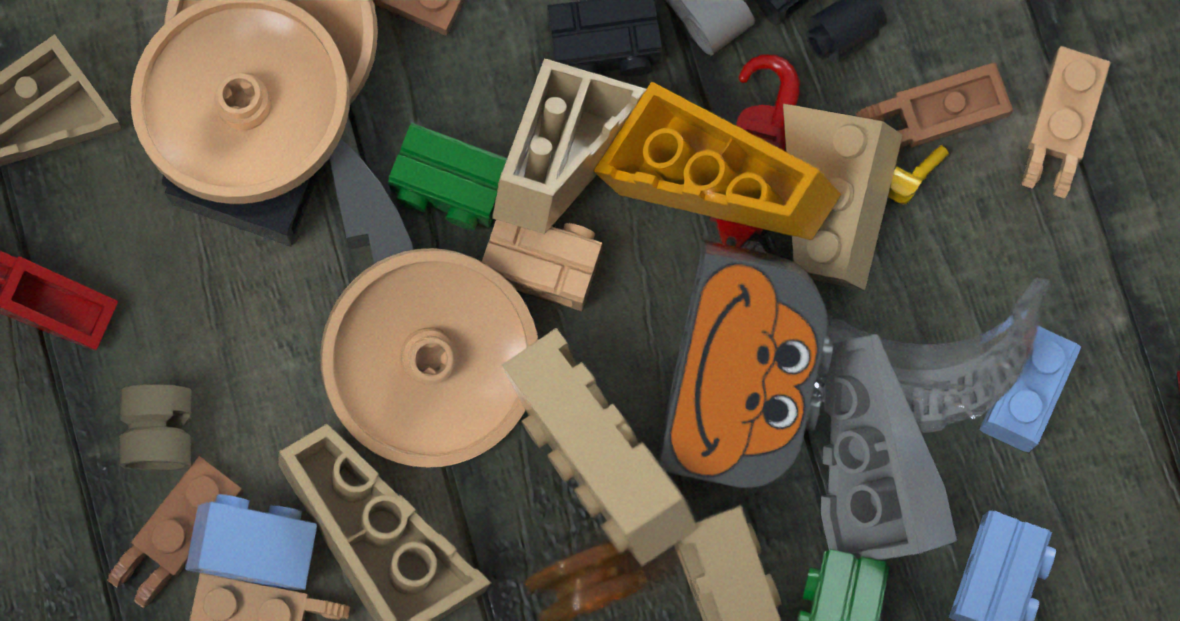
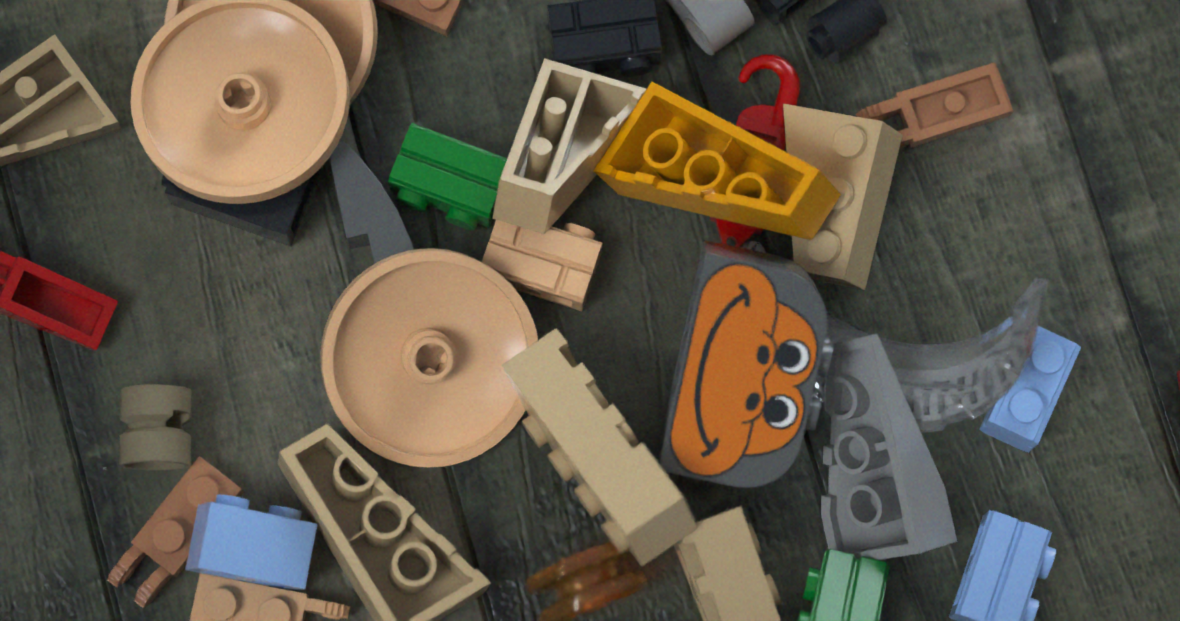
(905, 184): yellow hand -> none
(1065, 116): light nougat hinge -> none

